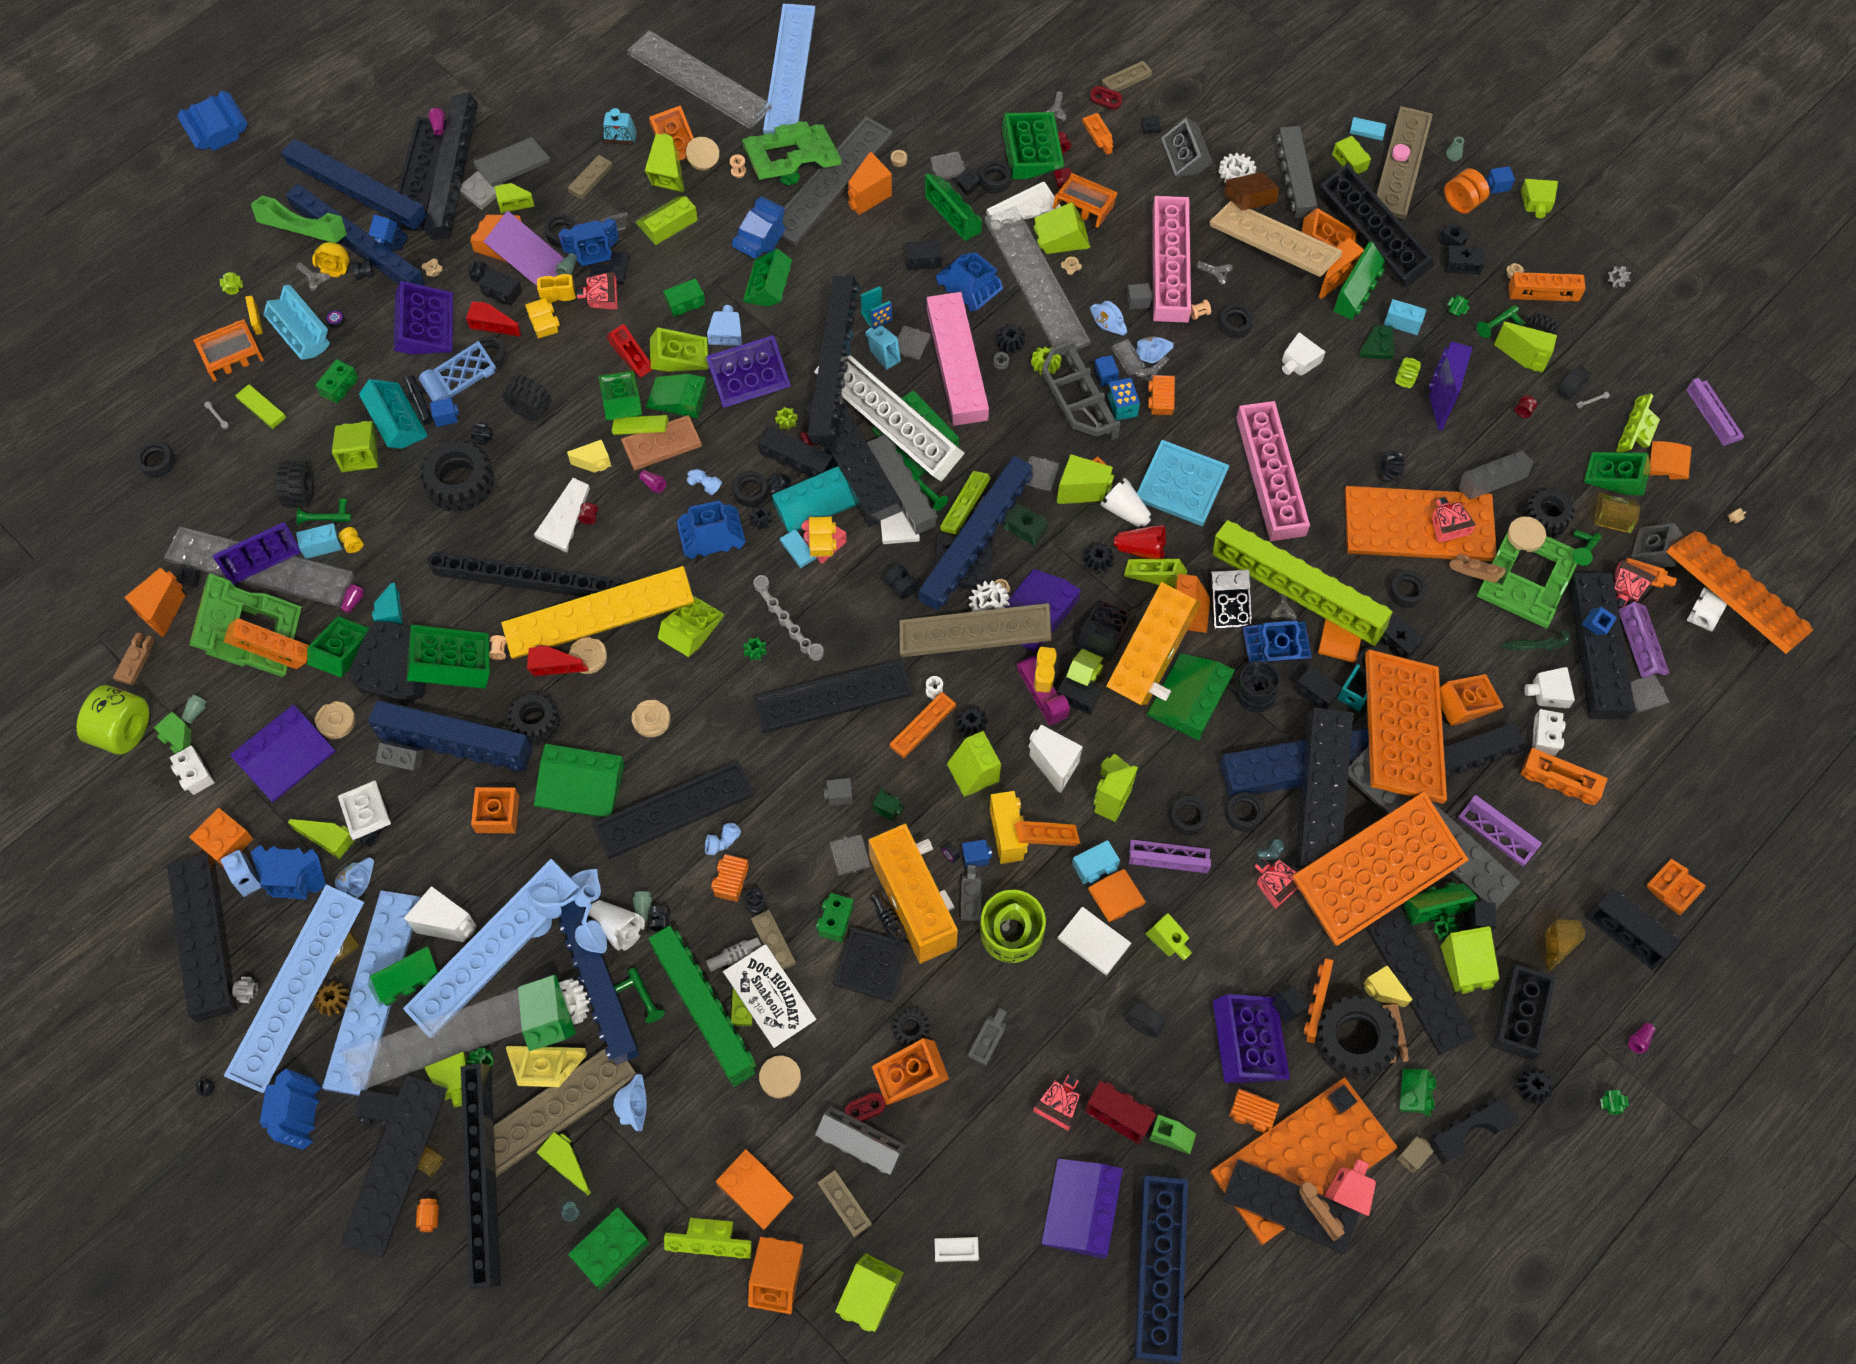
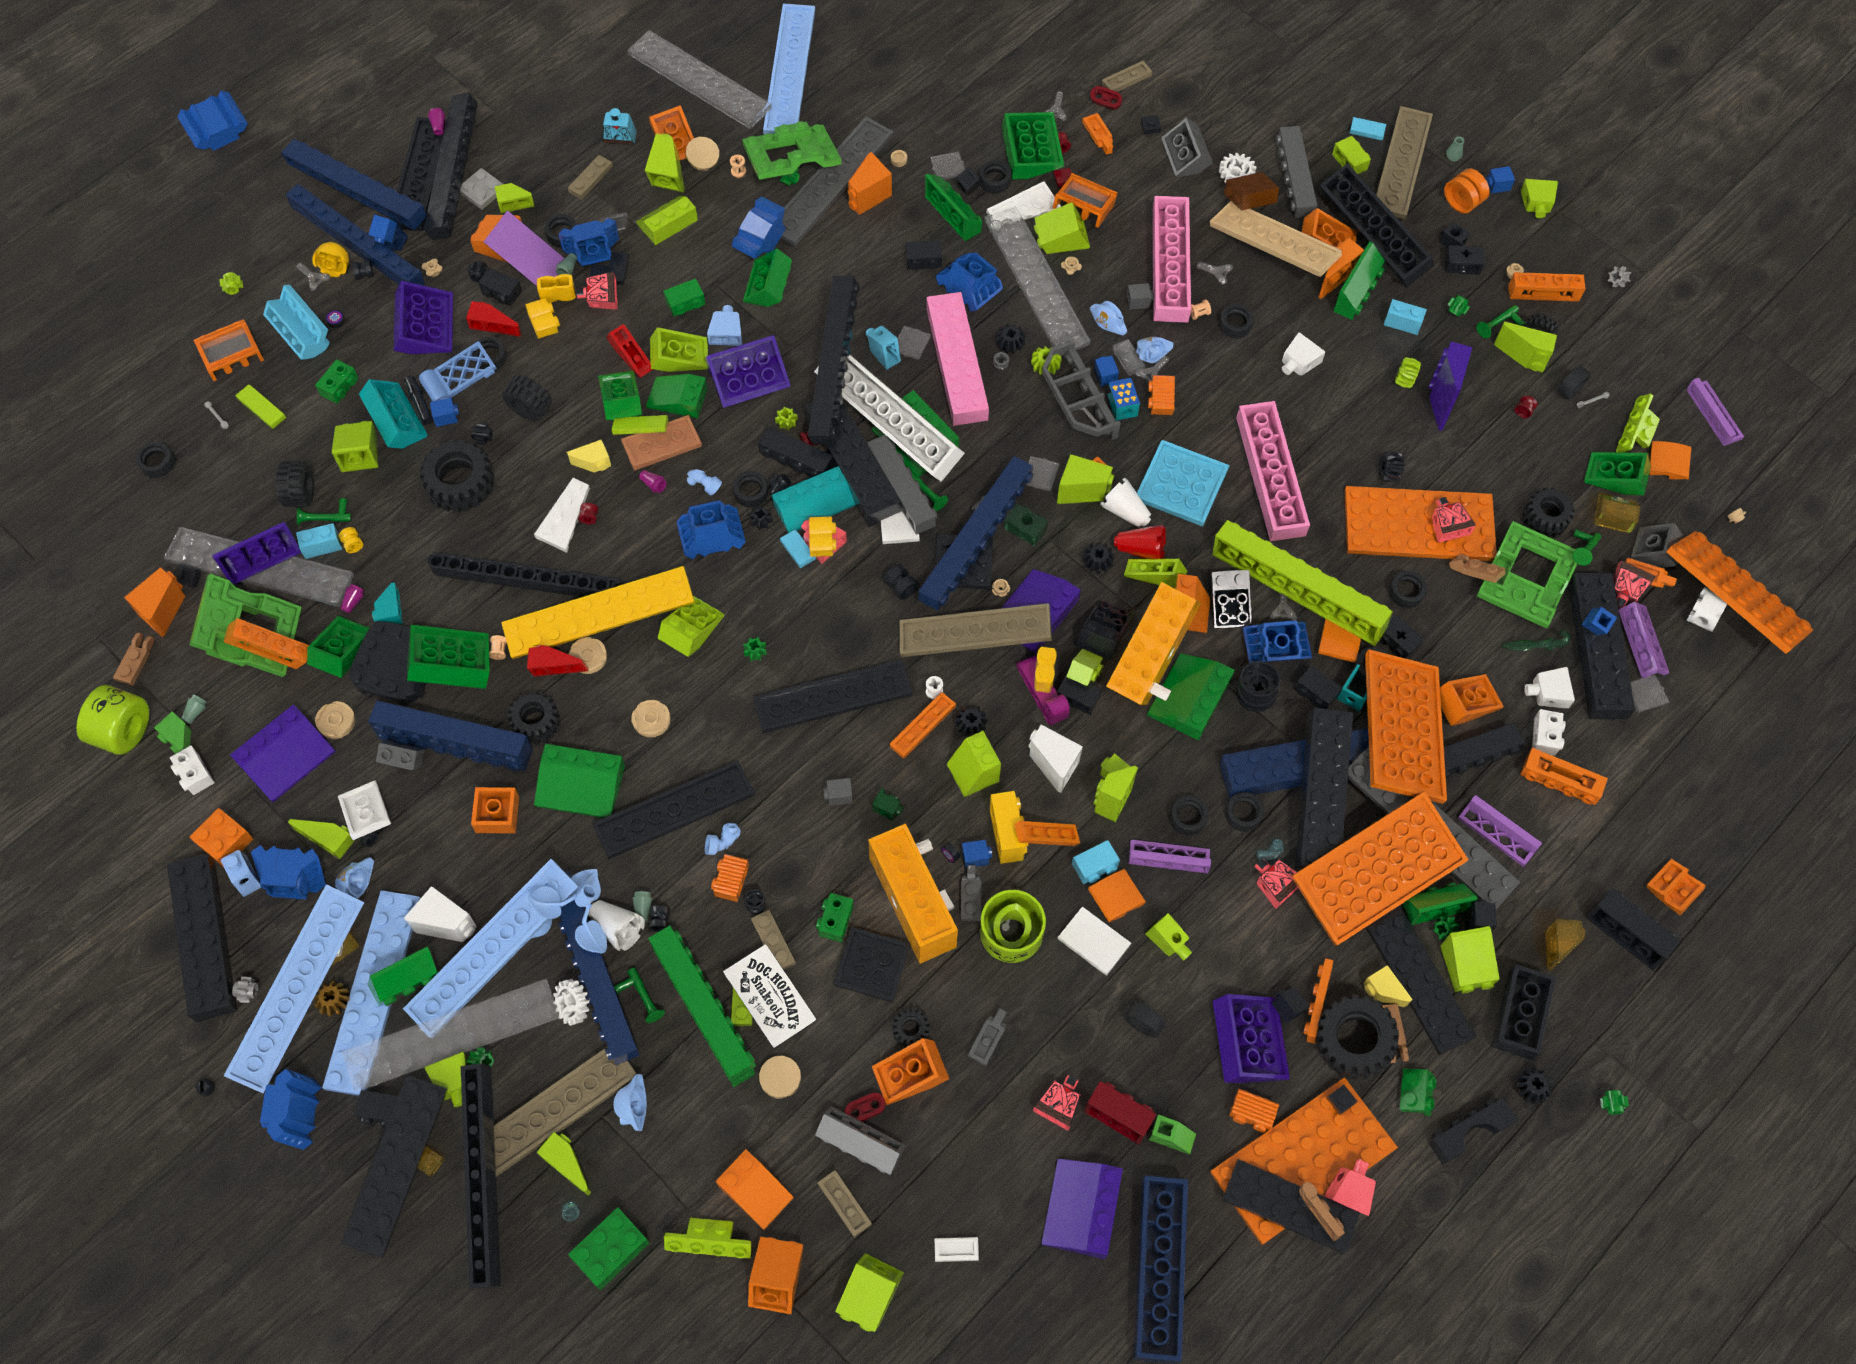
(254, 315): yellow tile -> none
(272, 213): bright green arch -> none
(427, 1215): orange brick -> none
(511, 161): dark grey tile -> none
(544, 1013): slope -> none
(544, 1065): light yellow wing -> none
(733, 954): light grey hinge -> none
(815, 650): light grey bar -> none
(849, 854): clear piece -> none
(873, 309): teal piece -> none
(889, 918): black hinge -> none
(965, 502): lime plate -> none
(991, 593): white gear -> none
(1379, 343): dark green wing -> none
(1401, 152): bright pink tile -> none
(1415, 1154): dark tan brick -> none
(1495, 475): dark grey brick -> none
(1526, 534): tan tile -> none
(1641, 1039): magenta cone -> none

